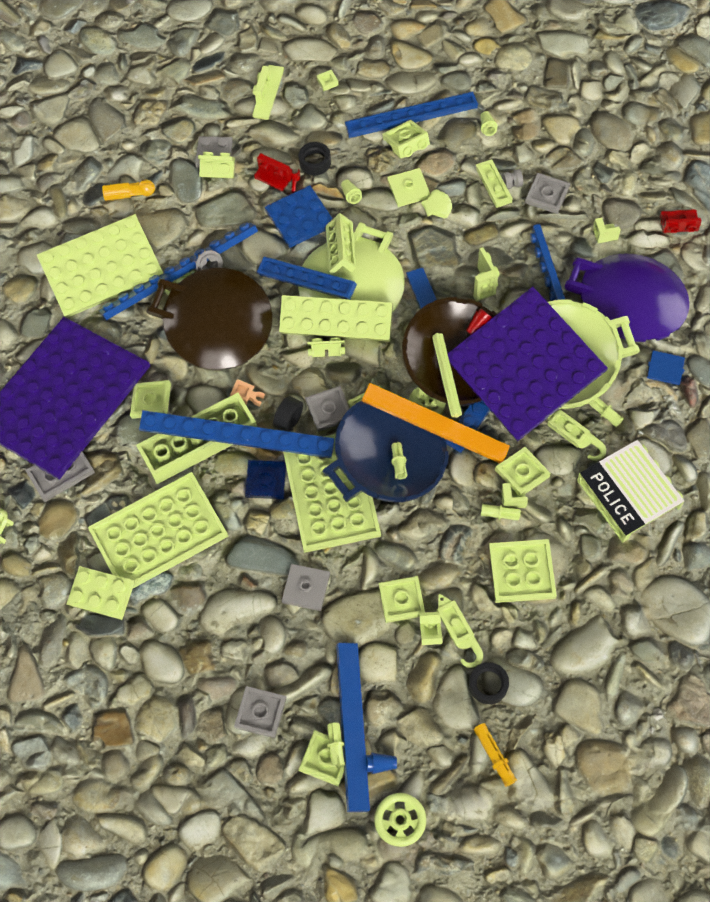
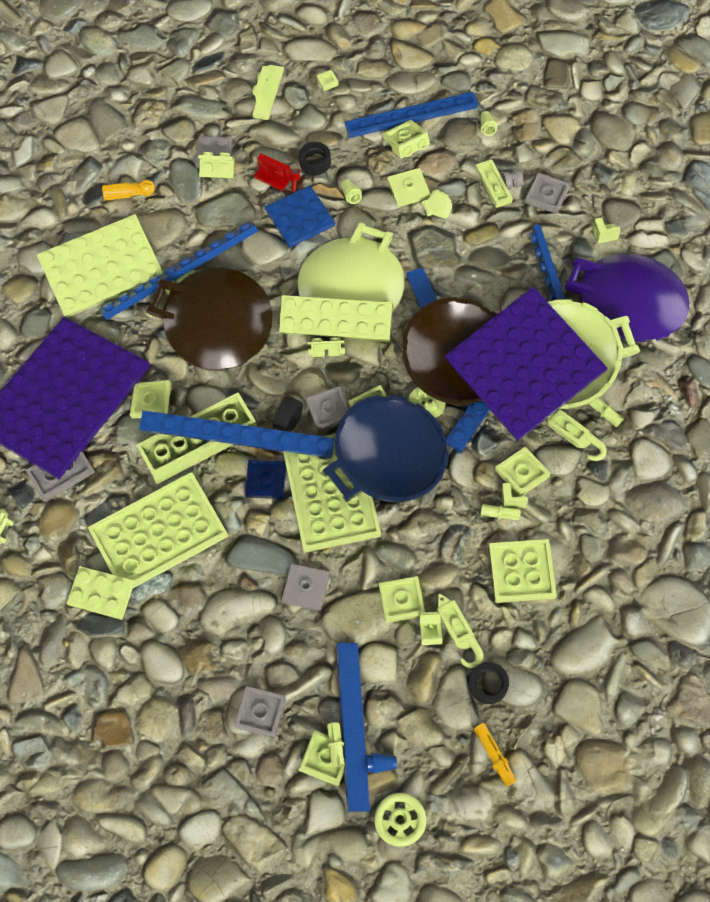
(211, 256): light grey gear -> none
(246, 392): light nougat plate -> none
(307, 278): blue plate -> none
(343, 239): yellowish green fence -> none
(398, 461): yellowish green axle -> none
(435, 423): light orange tile -> none
(447, 376): yellowish green axle -> none
(479, 319): red cone -> none
(487, 280): yellowish green bracket -> none
(629, 489): panel -> none
(666, 367): blue piece -> none
(680, 221): red bracket -> none

